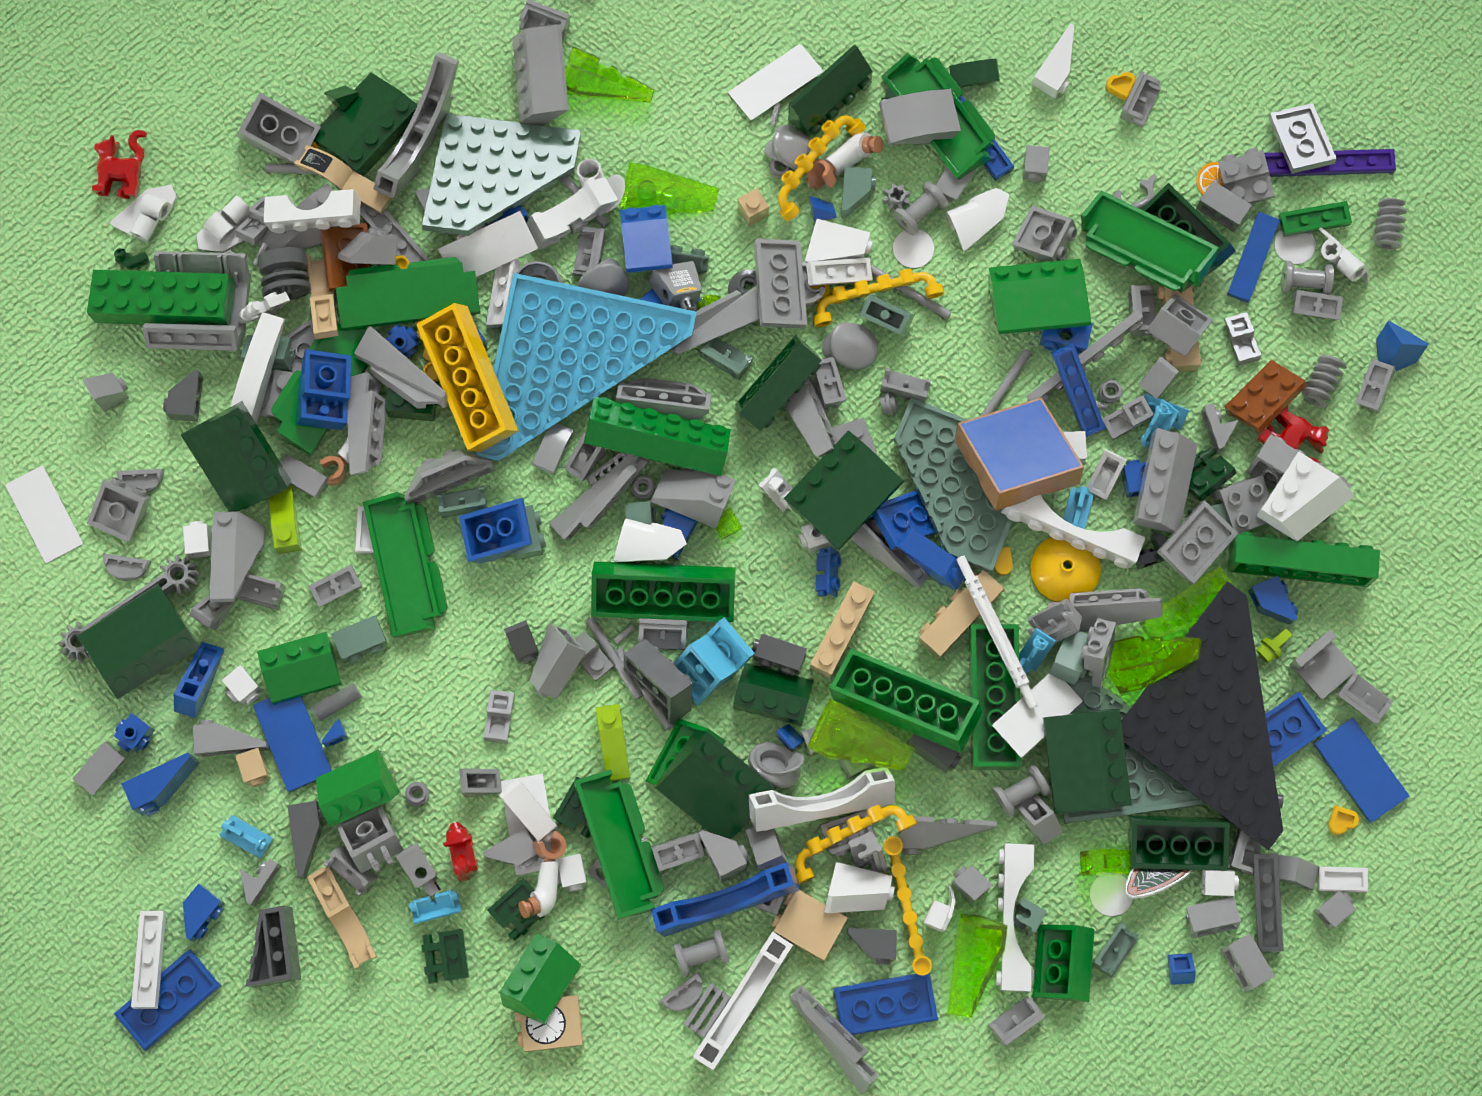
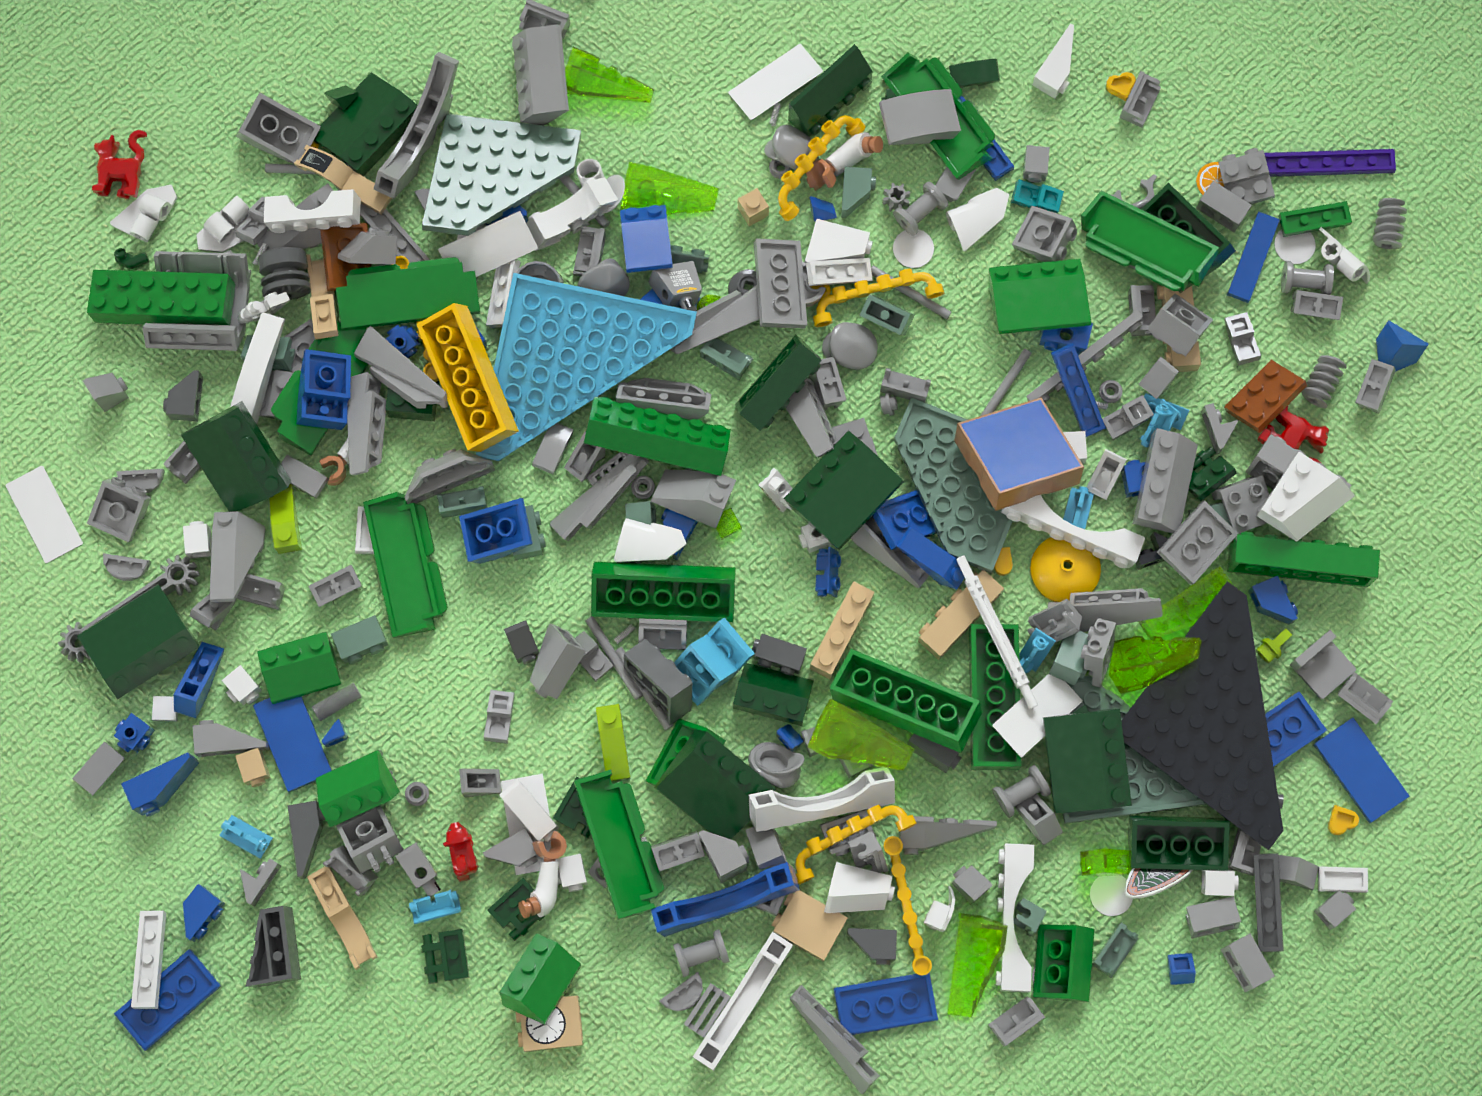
(163, 709): none -> white tile
(182, 463): none -> light grey hinge
(1041, 196): none -> teal slope
(1302, 138): plate -> none

